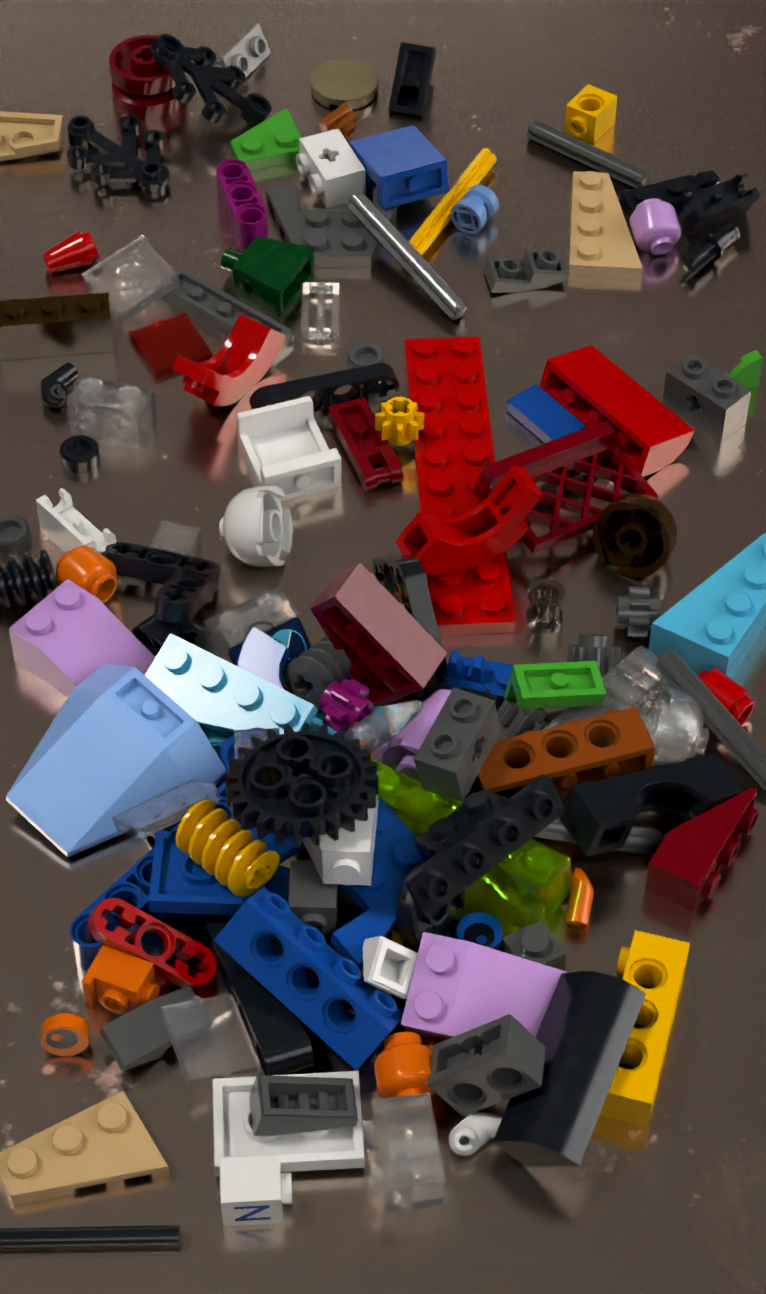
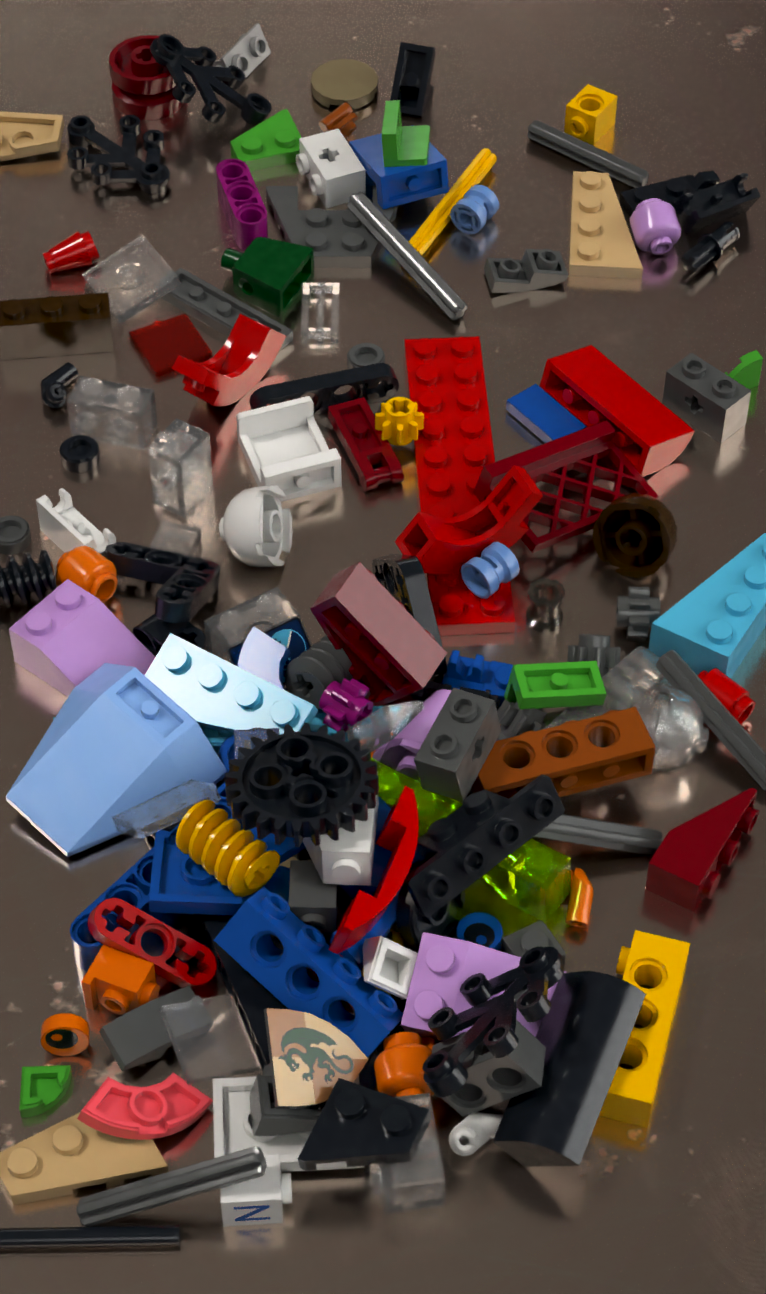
(43, 1088): none -> bright green tile
(144, 1111): none -> coral tile
(171, 1186): none -> dark grey axle
(181, 468): none -> clear brick
(307, 1057): none -> shield
(364, 1128): none -> black wing
(400, 837): none -> red slope
(403, 143): none -> bright green panel
(492, 568): none -> medium blue wheel
(493, 1018): none -> black plant
(605, 810): black arch -> none

